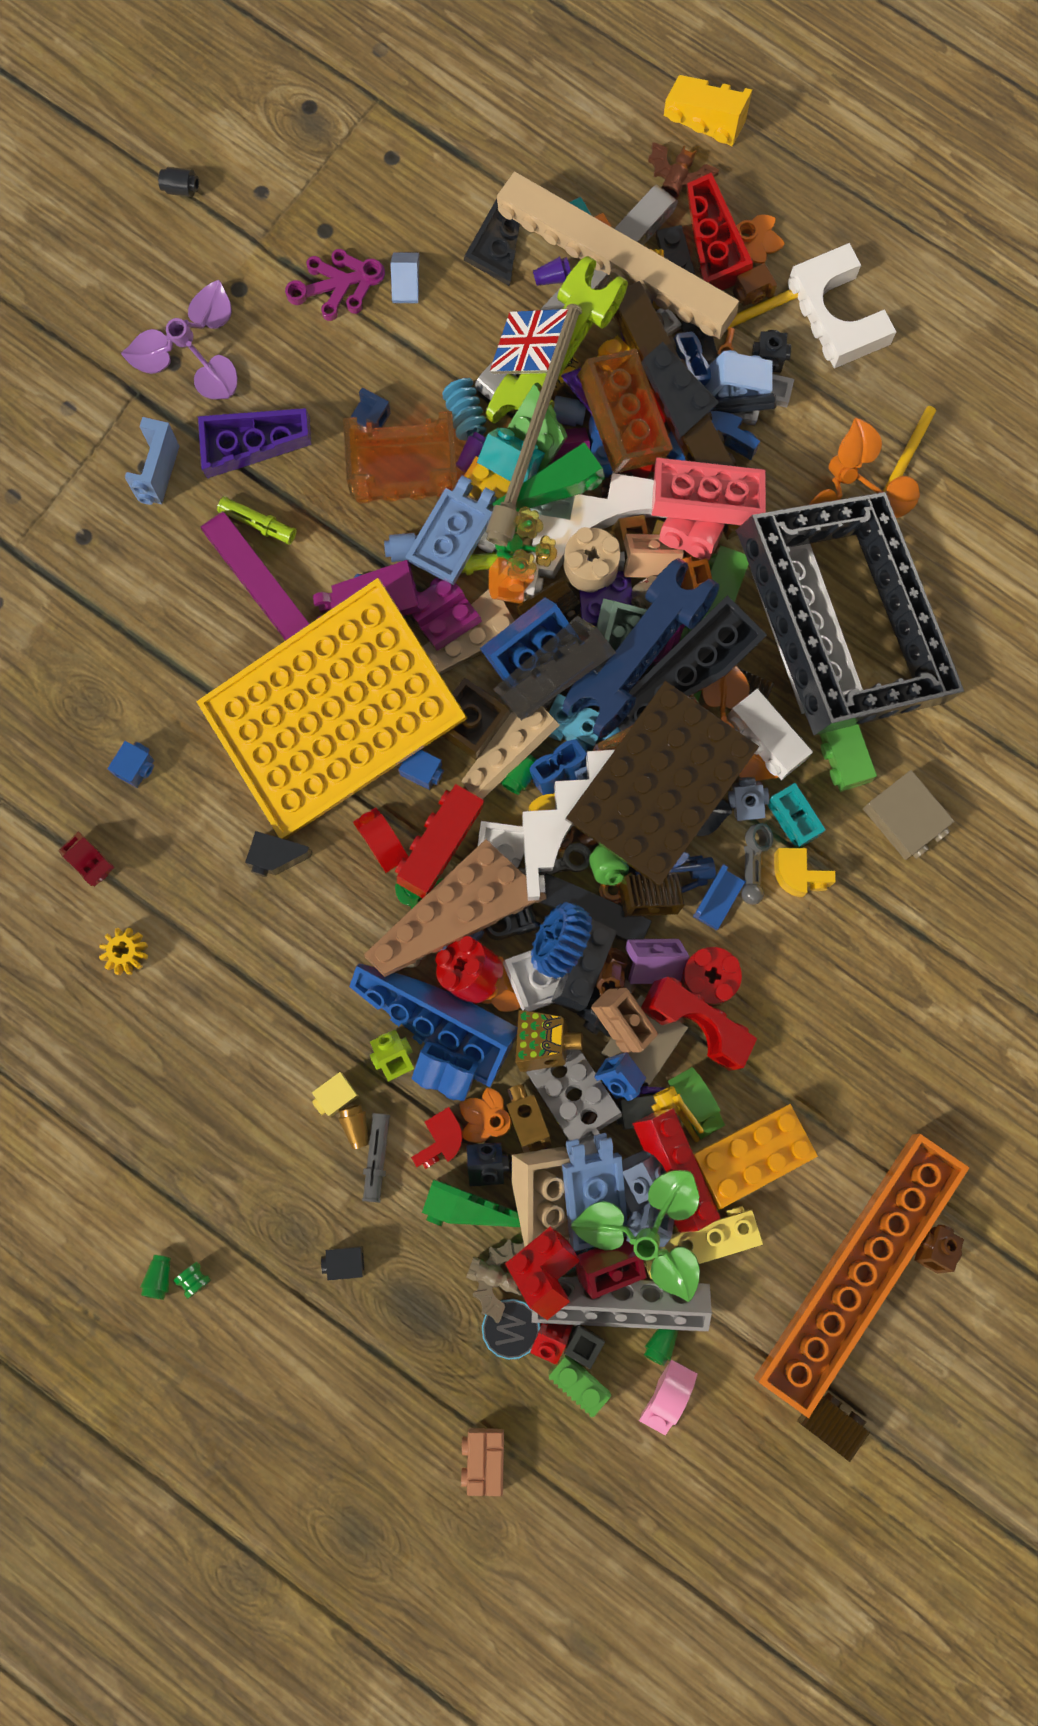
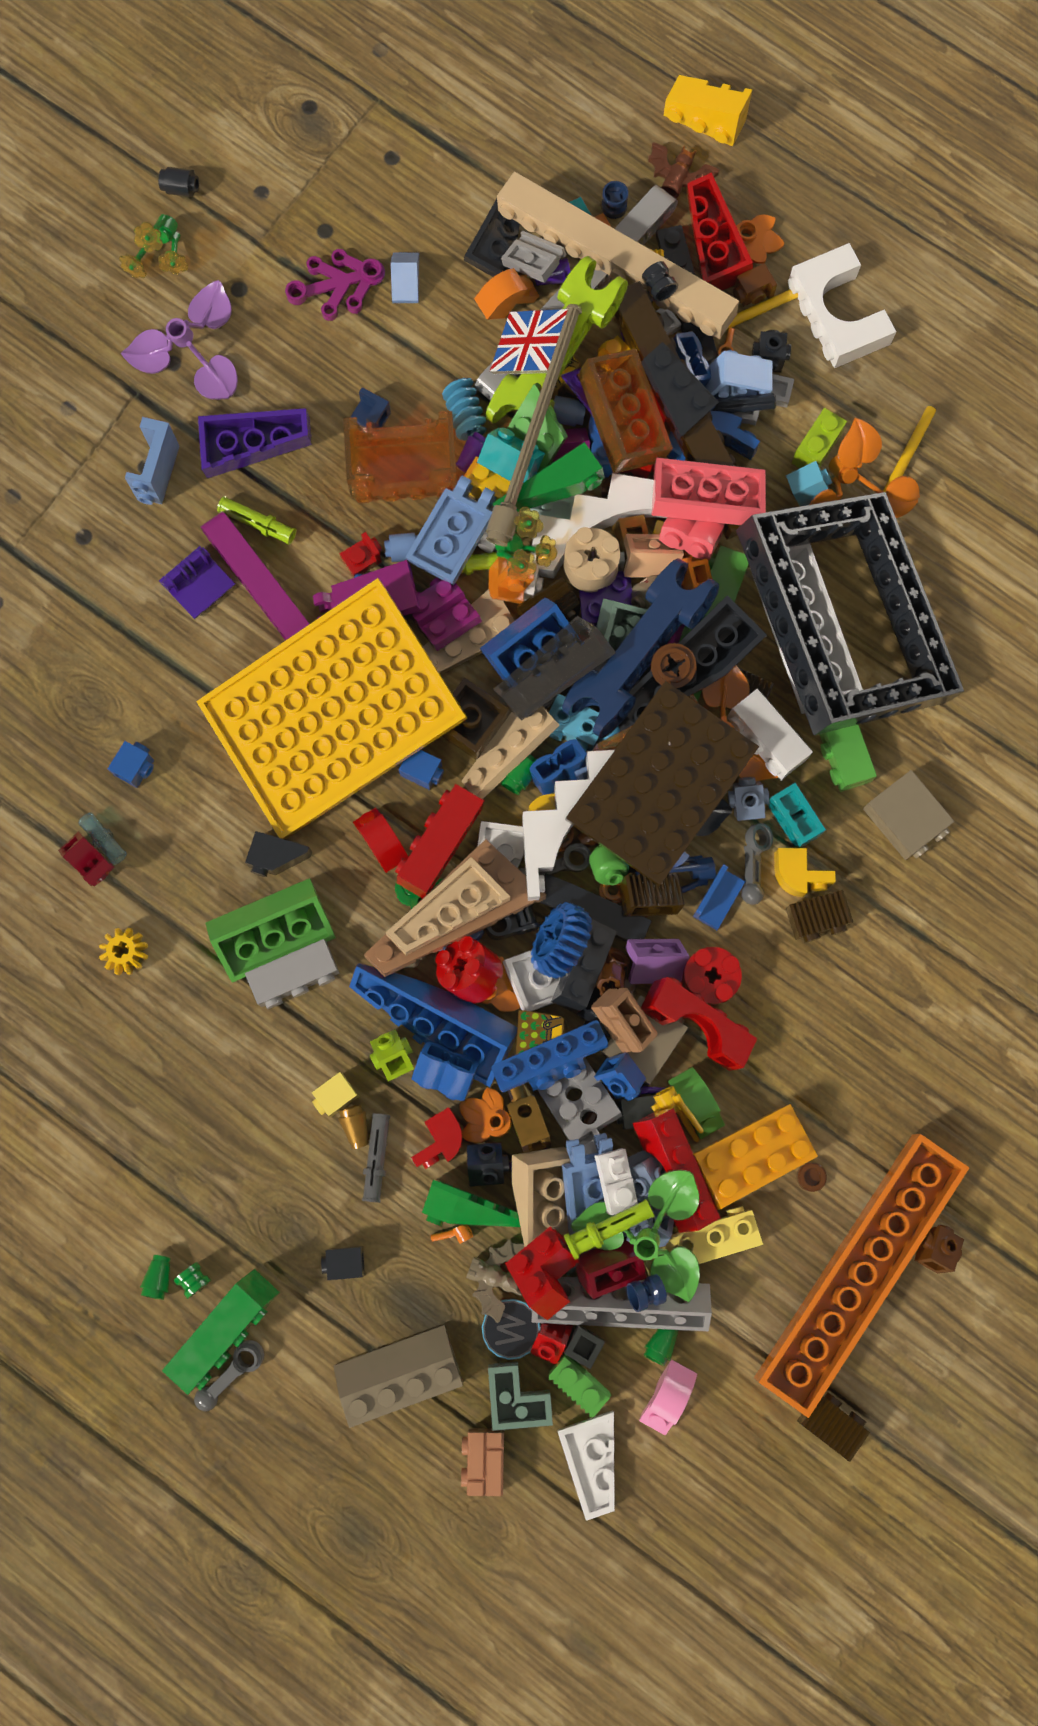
(102, 838): none -> clear light blue pin
(153, 238): none -> clear yellow plant
(197, 582): none -> dark purple hinge
(208, 1397): none -> dark grey piece
(220, 1332): none -> green wedge
(269, 929): none -> bright green slope
(292, 974): none -> light grey brick
(362, 555): none -> red bracket
(397, 1376): none -> dark tan slope
(452, 904): none -> tan wing
(462, 1234): none -> orange hand
(504, 292): none -> orange brick
(514, 1408): none -> sand green brick
(533, 256): none -> light grey plate
(551, 1060): none -> blue bracket
(591, 1462): none -> white wing
(595, 1234): none -> lime pin
(614, 199): none -> dark blue wheel
(616, 1181): none -> white plate
(646, 1293): none -> dark blue wheel
(660, 281): none -> black wheel
(678, 653): none -> reddish brown gear
(808, 482): none -> medium azure brick
(811, 1177): none -> reddish brown tile
(819, 439): none -> lime brick
(819, 916): none -> dark brown brick

